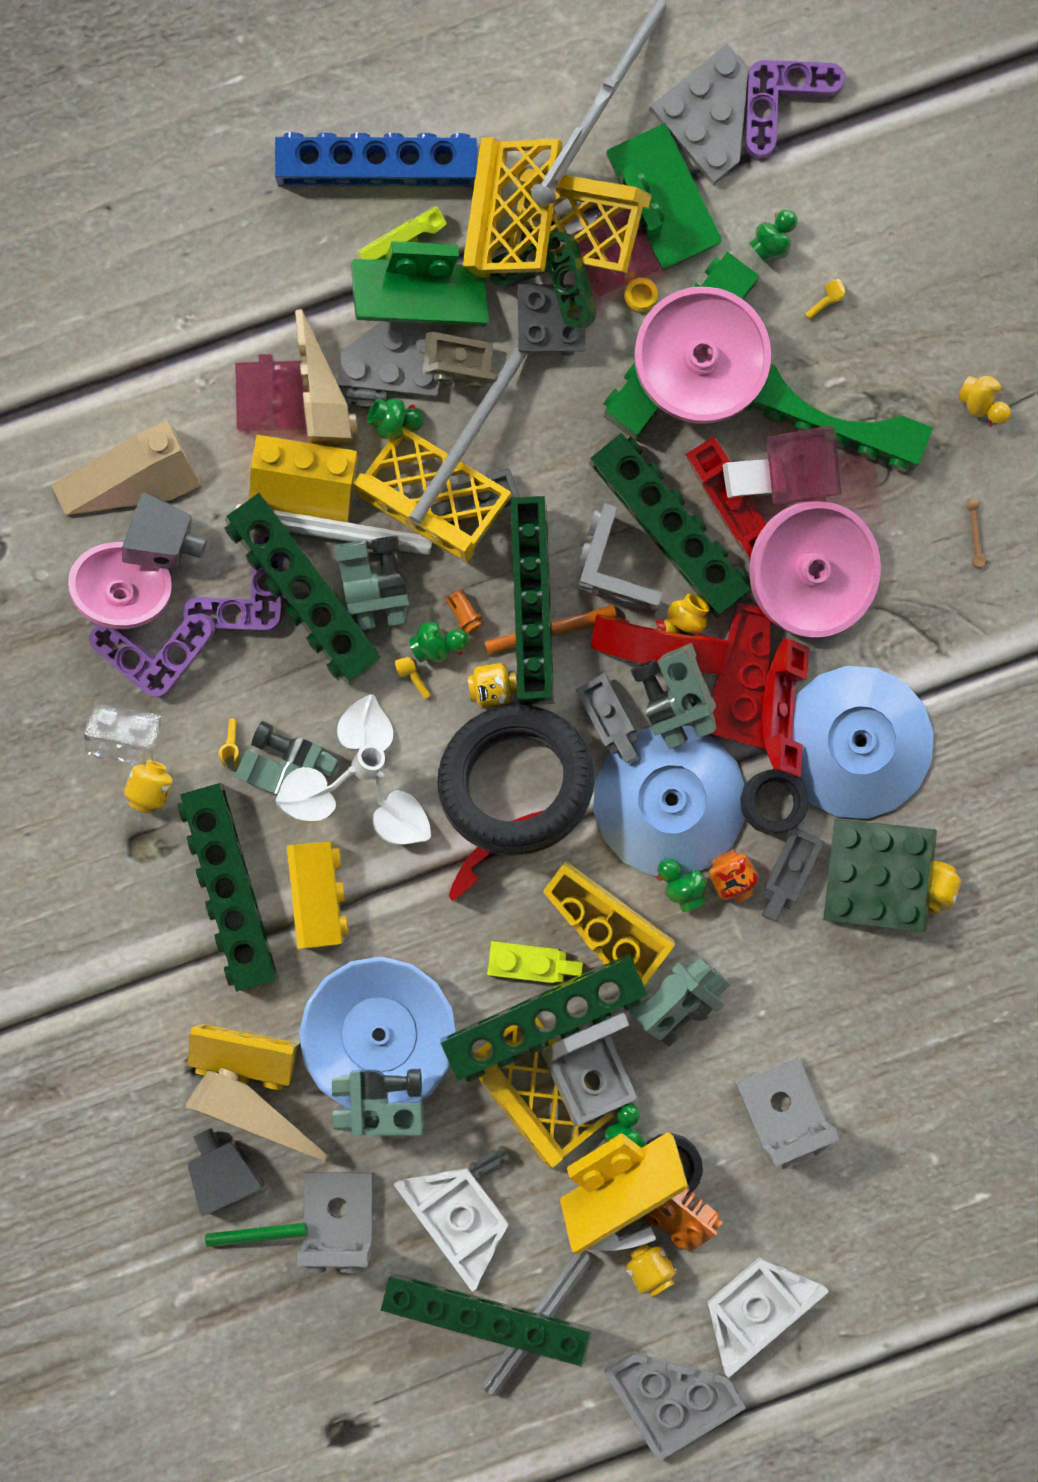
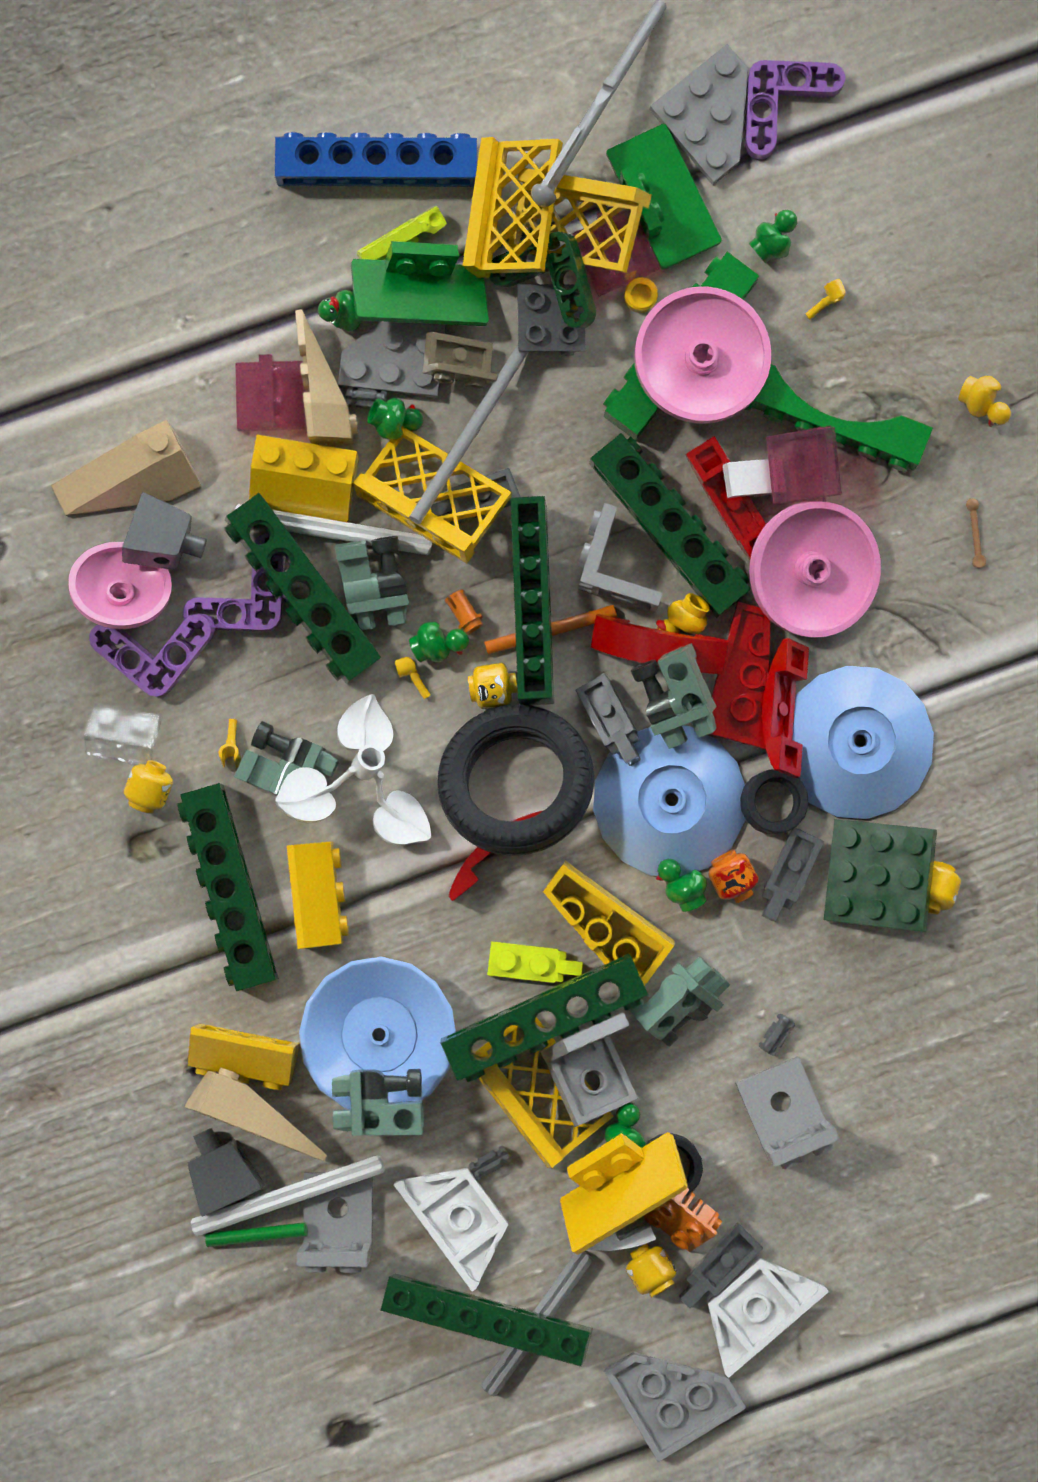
(288, 1195): none -> white axle
(340, 311): none -> green animal
(720, 1265): none -> dark grey hinge
(777, 1034): none -> dark grey piece

